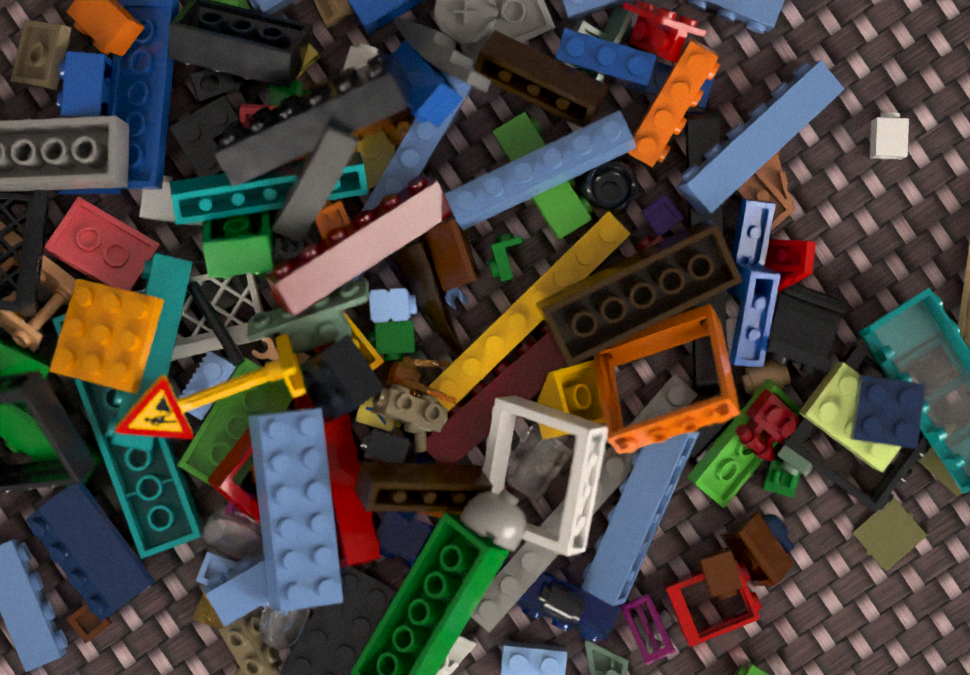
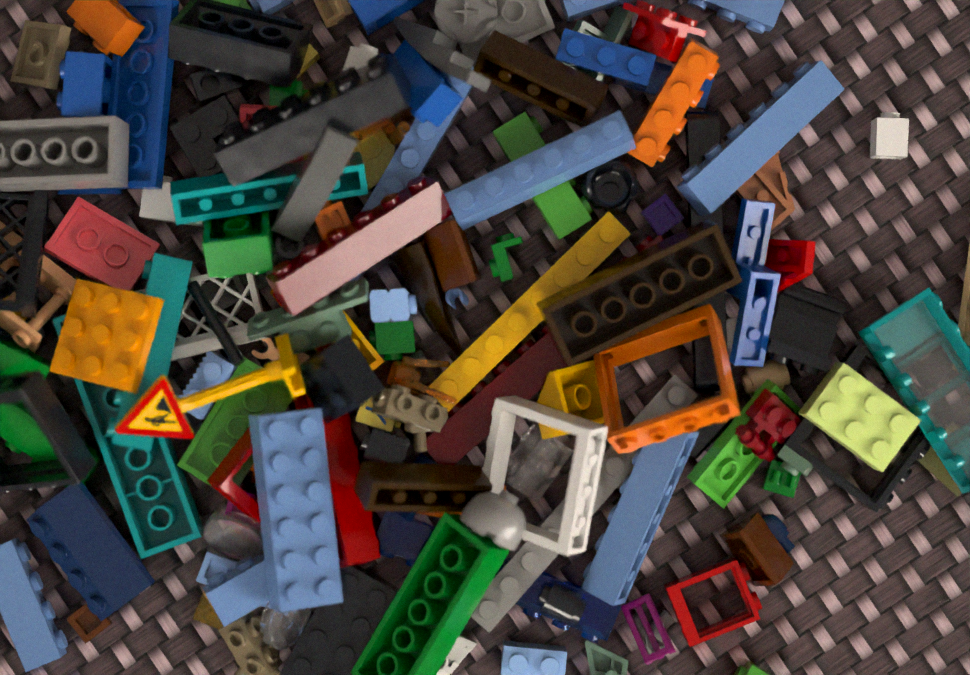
(720, 573): reddish brown brick -> none
(888, 411): dark blue plate -> none
(889, 534): olive piece -> none

